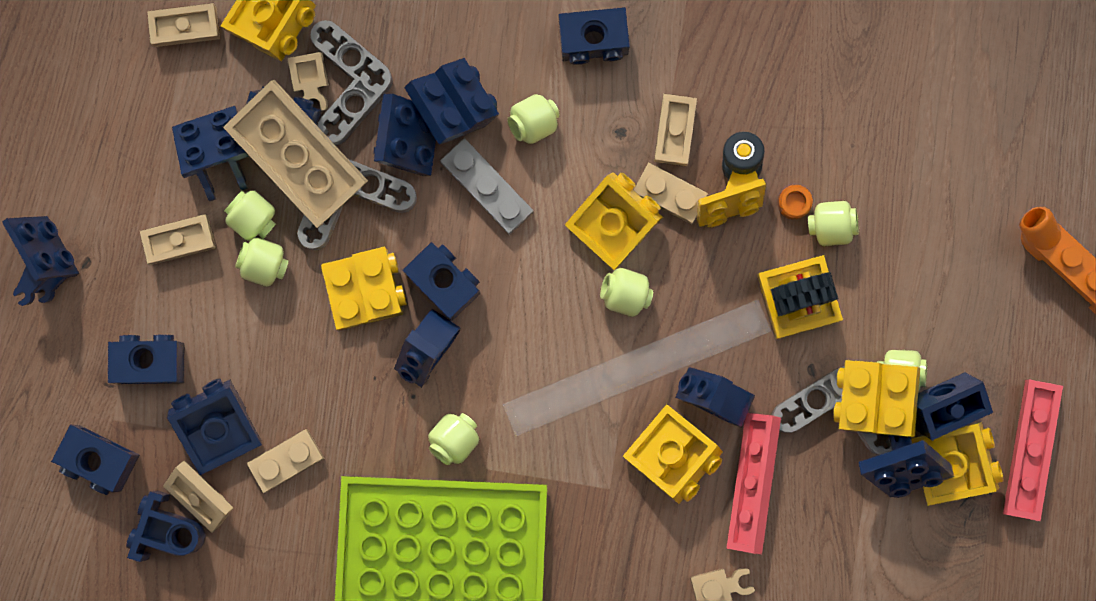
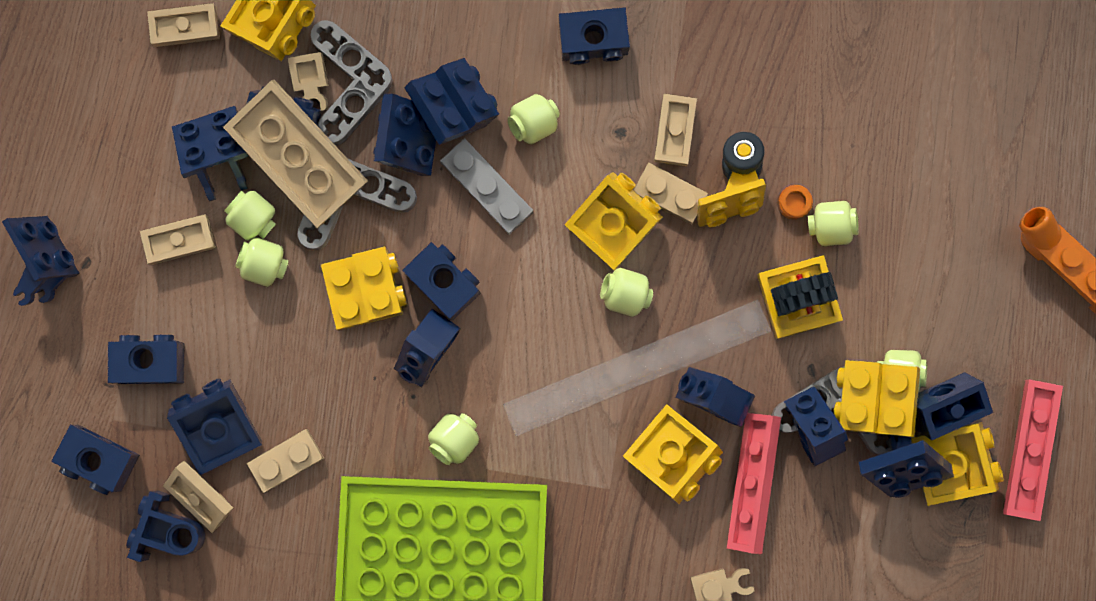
(816, 426): none -> dark blue pin

